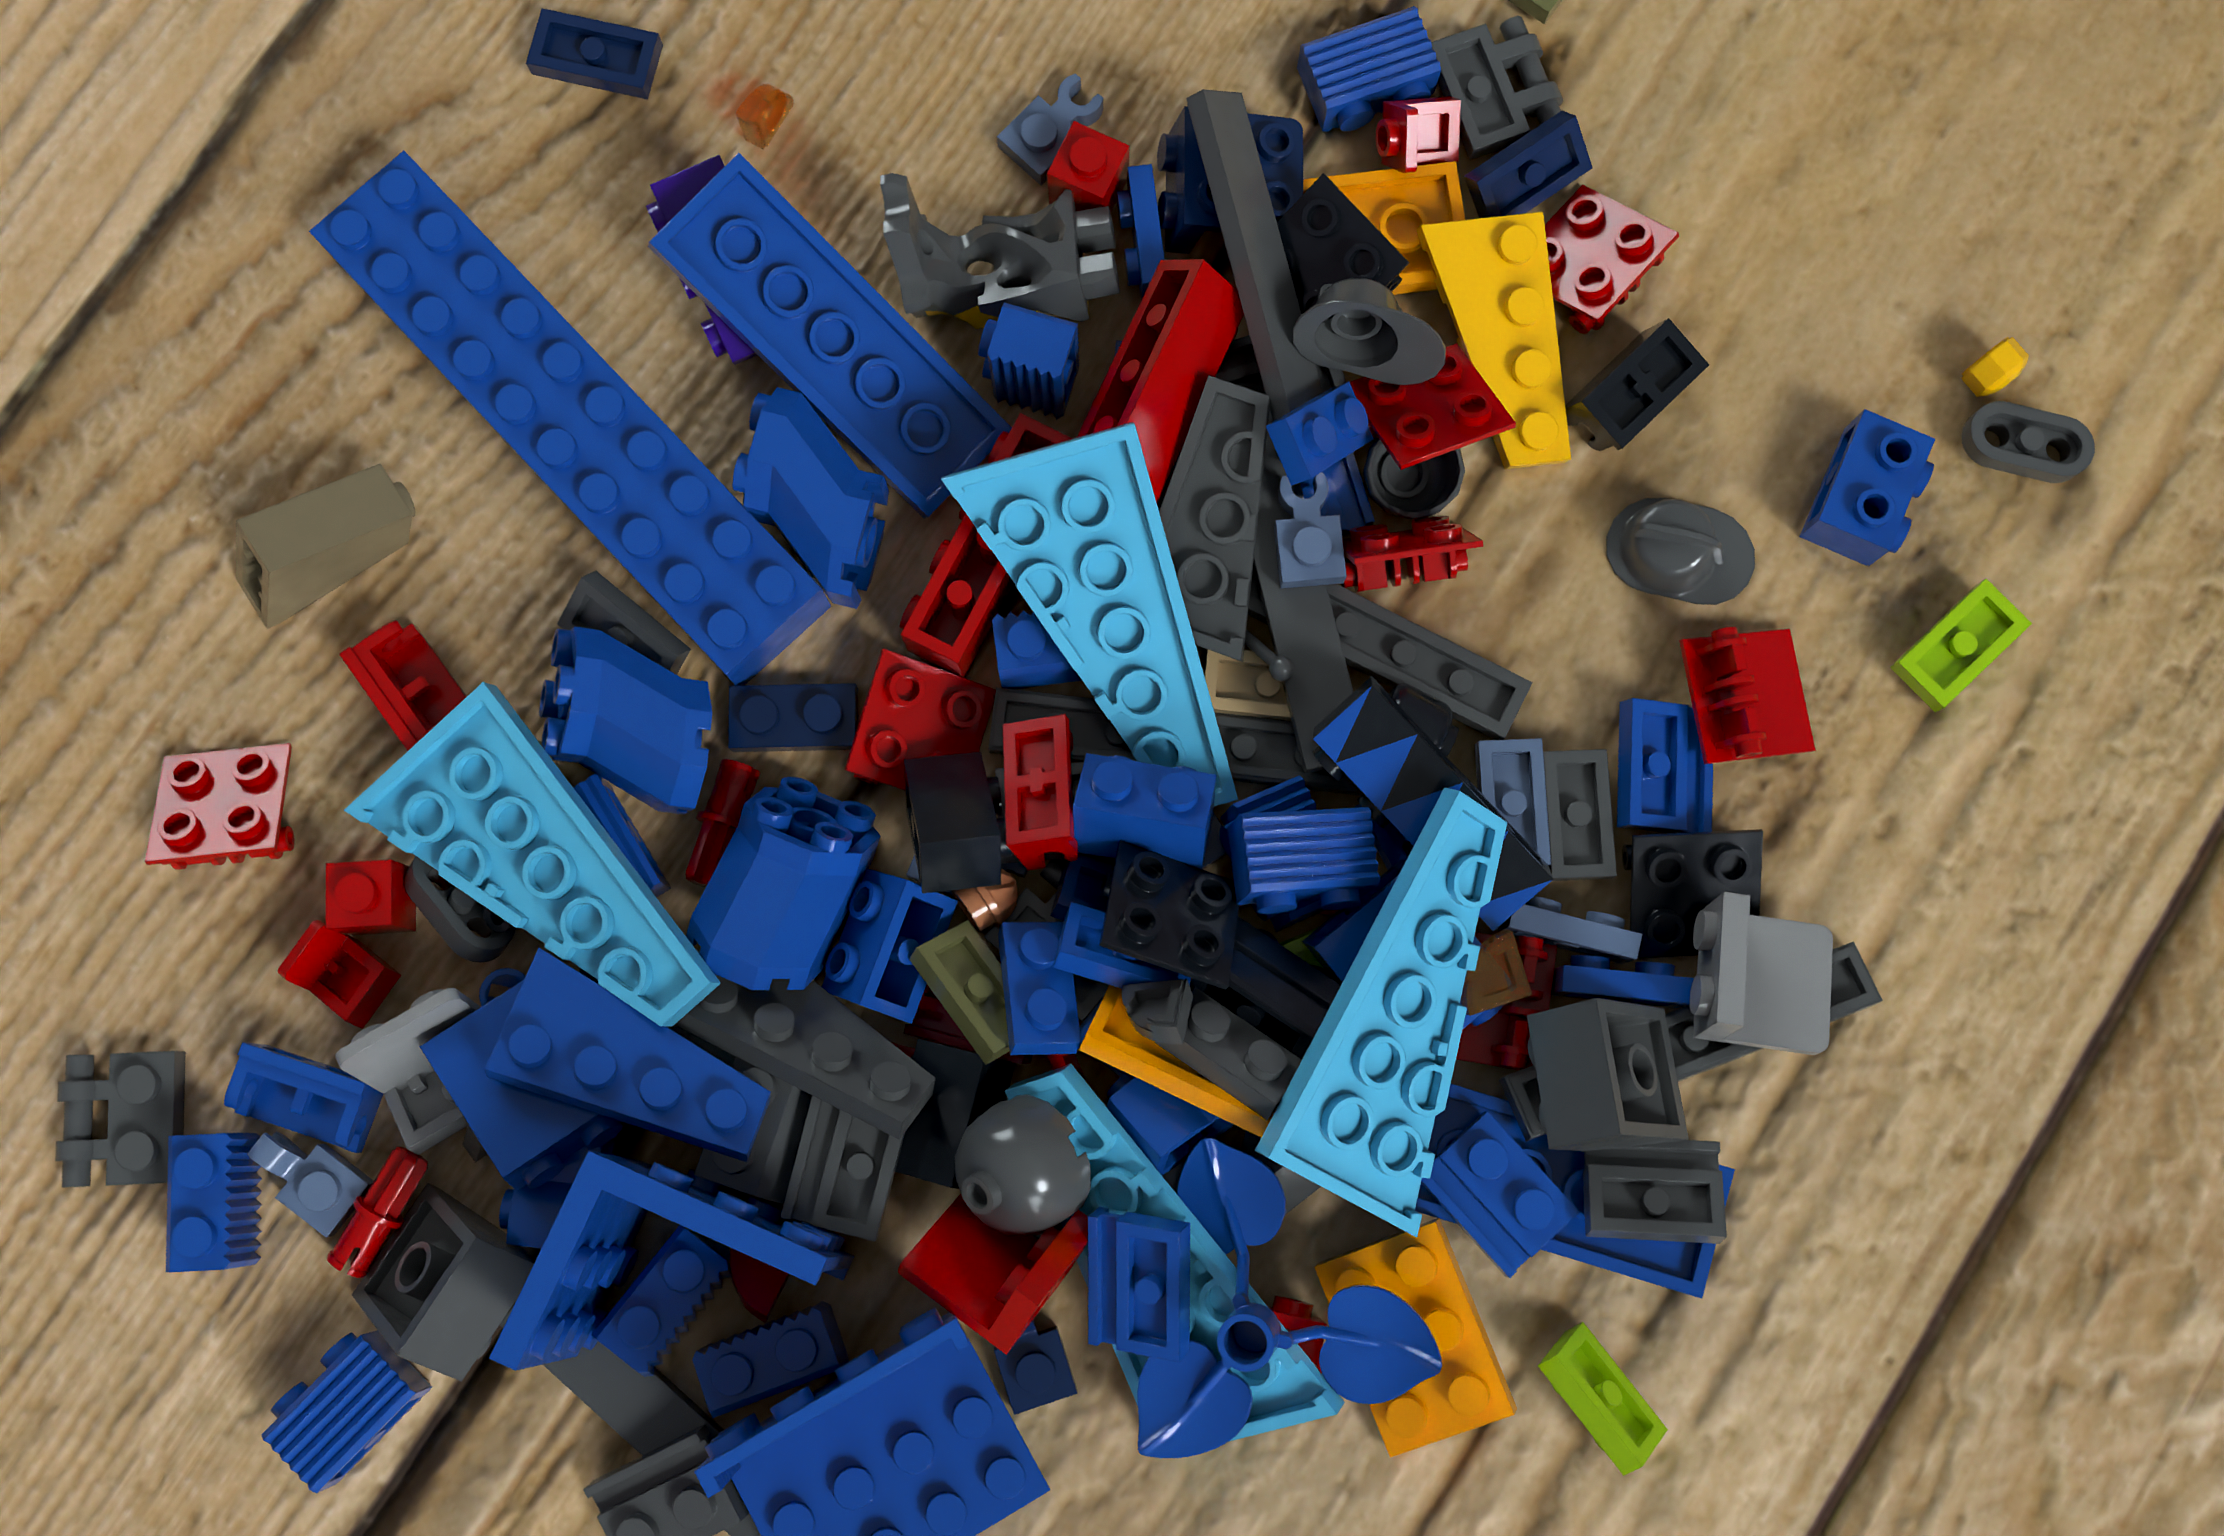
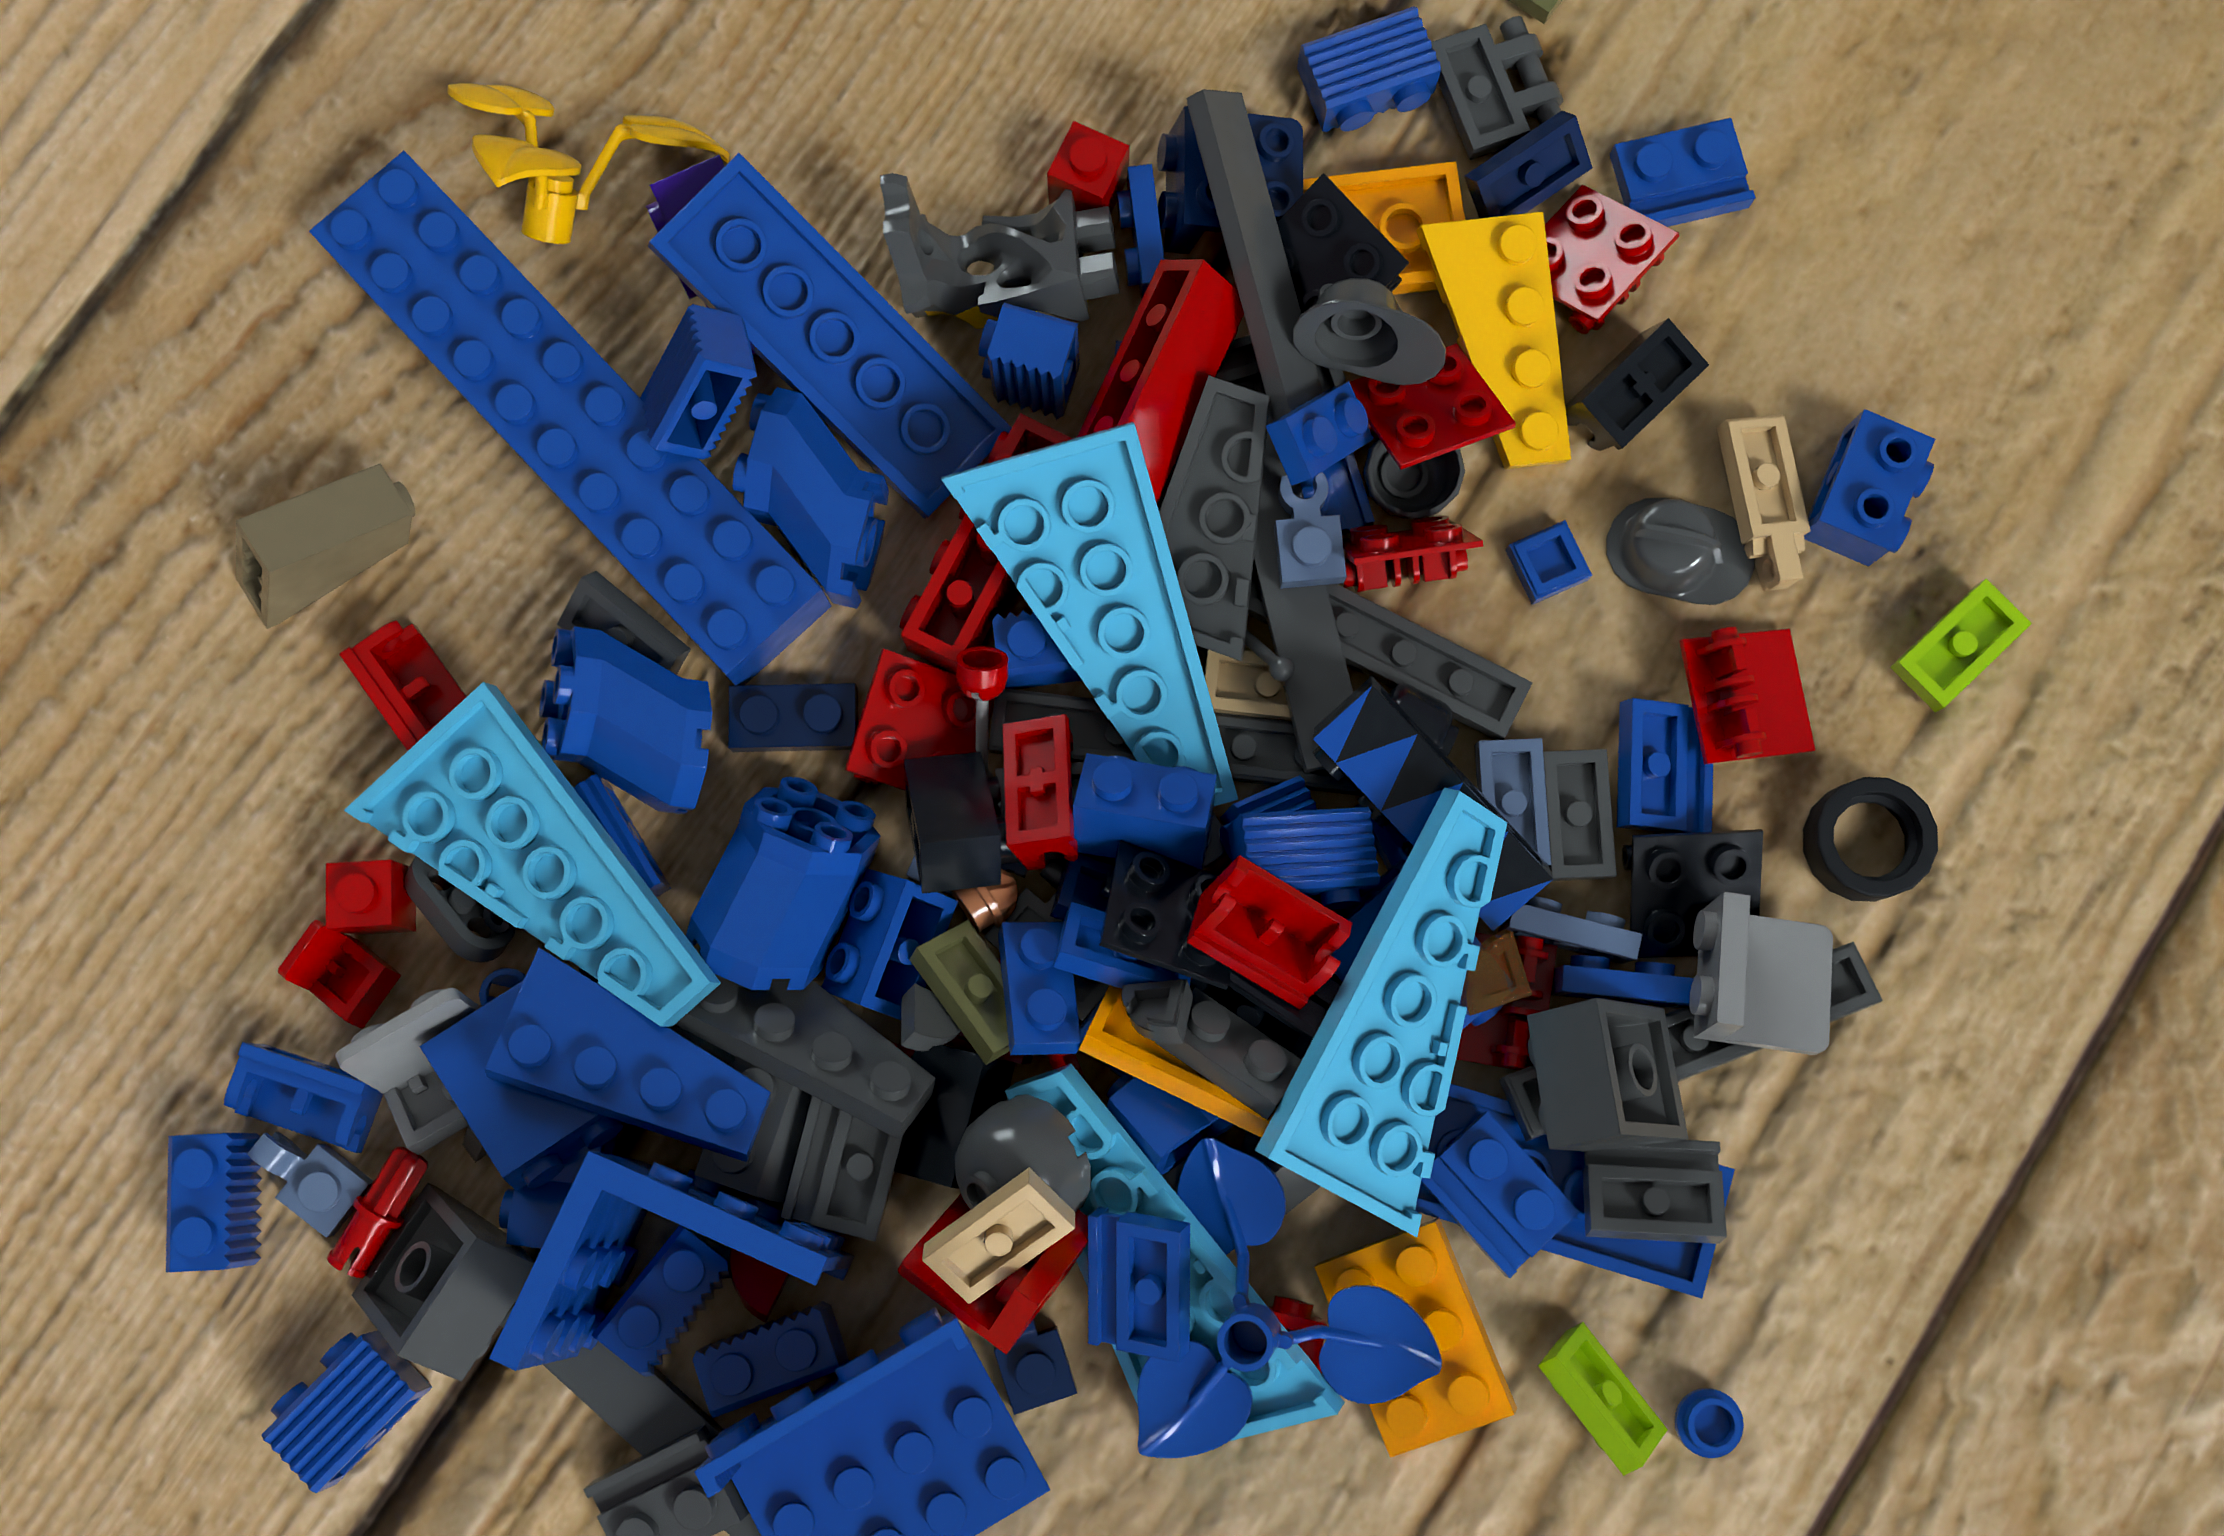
(143, 1110): dark grey plate -> none
(221, 807): hinge -> none
(550, 191): none -> yellow plant
(594, 53): dark blue plate -> none
(698, 382): none -> blue brick
(720, 818): red axle -> none
(763, 114): clear orange tile -> none
(925, 1020): none -> dark grey tile
(982, 676): none -> red hinge
(999, 1235): none -> tan plate
(1041, 128): sand blue plate -> none
(1268, 932): none -> red hinge
(1419, 132): red bracket -> none
(1548, 562): none -> blue tile
(1683, 173): none -> blue plate
(1709, 1423): none -> blue plate
(1766, 496): none -> tan hinge
(1913, 817): none -> black tyre
(1996, 368): yellow tile -> none
(2023, 442): dark grey plate -> none

